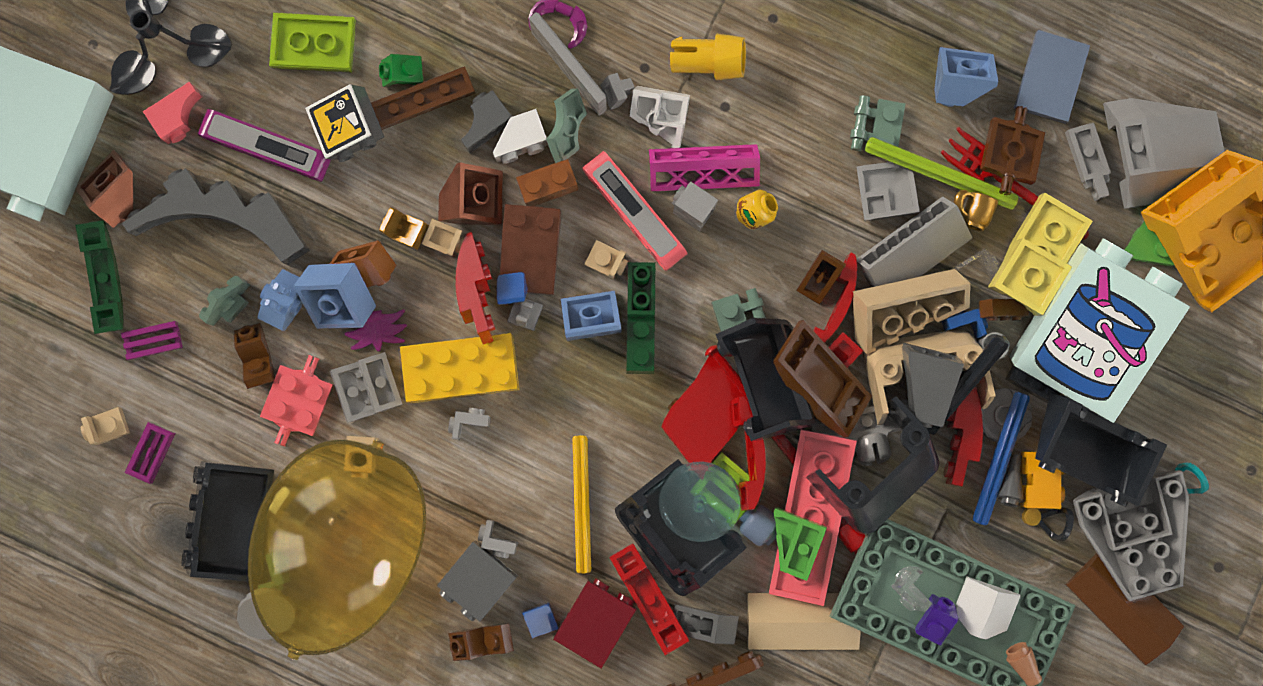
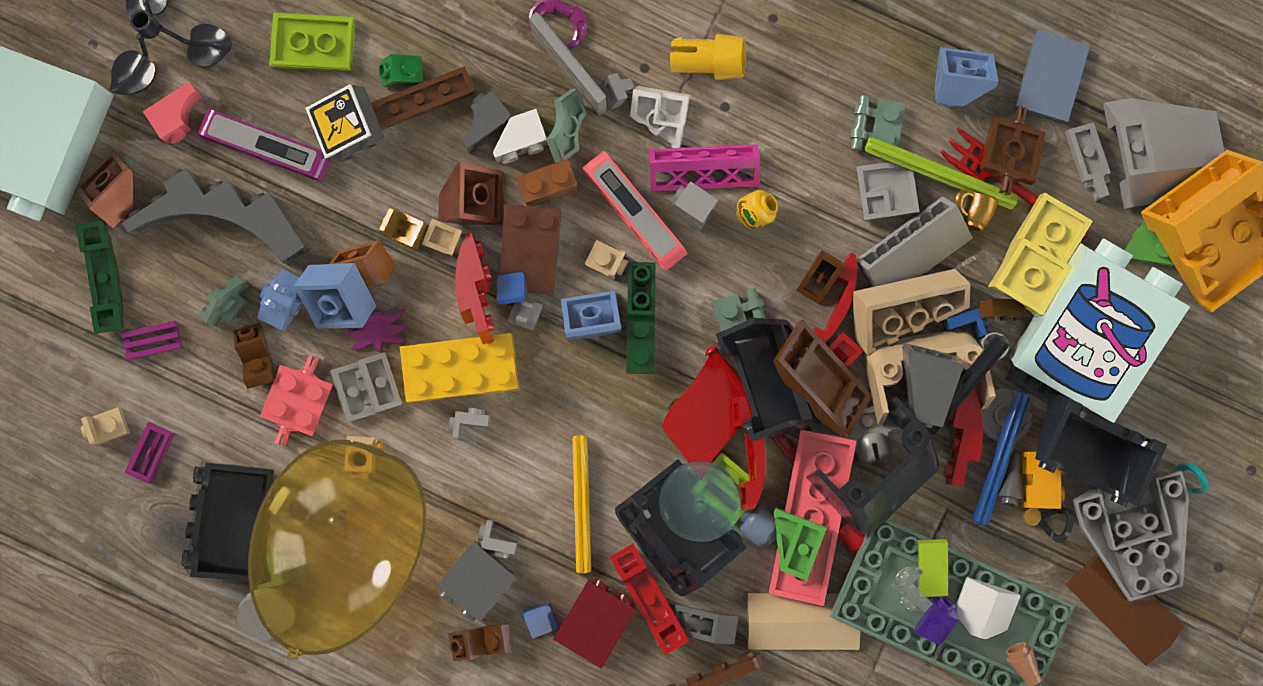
(934, 564): none -> lime tile

